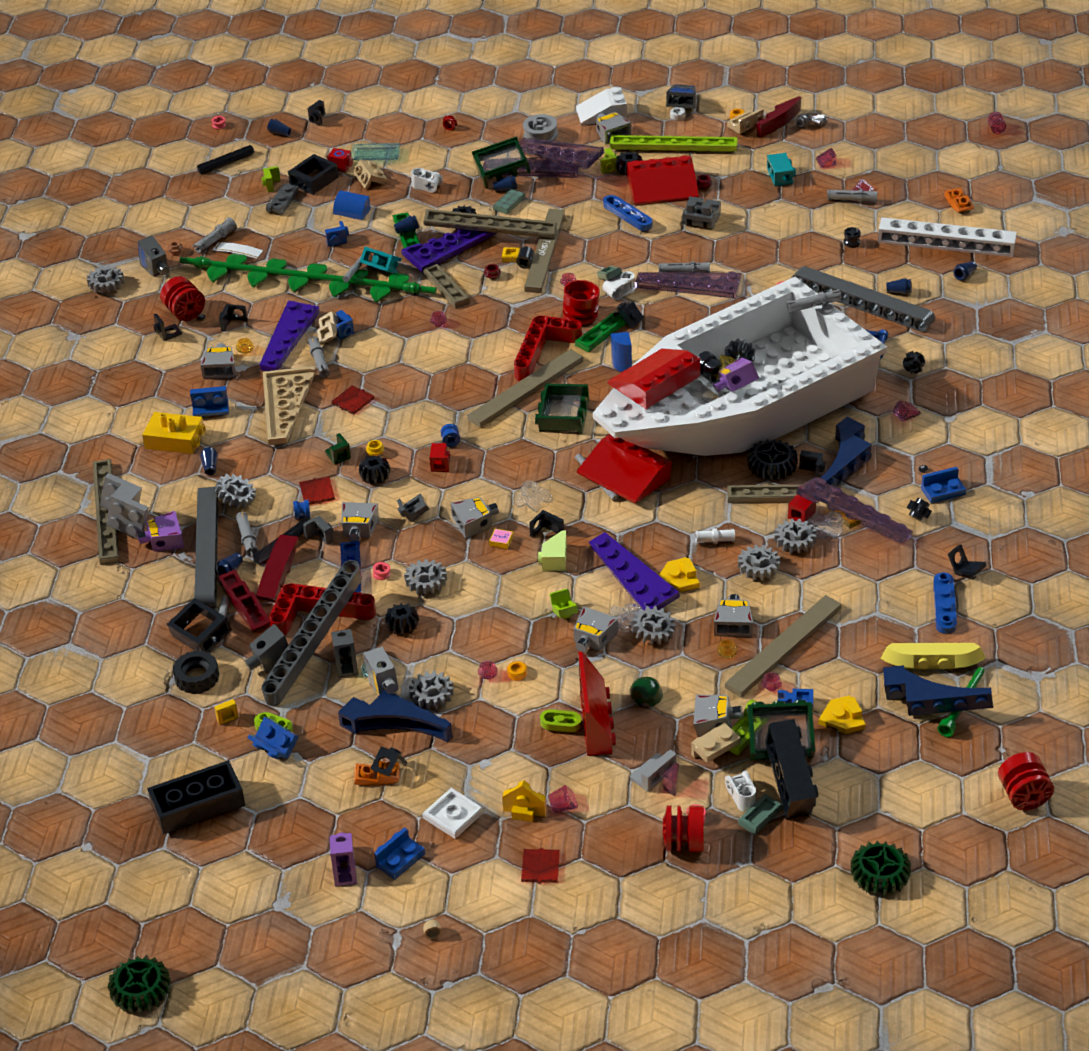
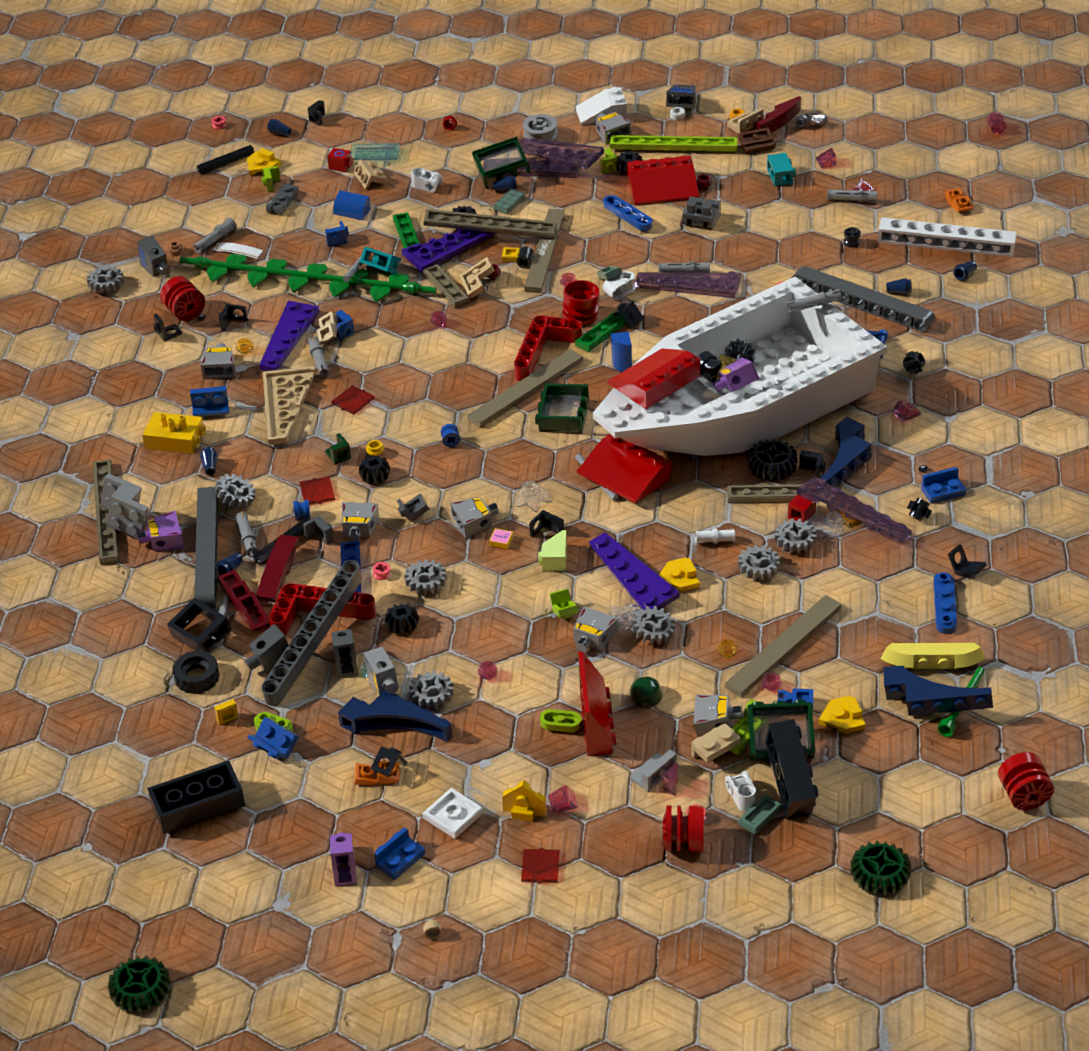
(262, 159): none -> yellow plate
(299, 177): black window -> none
(406, 225): dark blue cone -> none
(439, 457): red brick -> none
(472, 277): none -> tan plate
(517, 671): light orange tile -> none
(733, 617): light grey torso -> none
(756, 140): none -> reddish brown plate

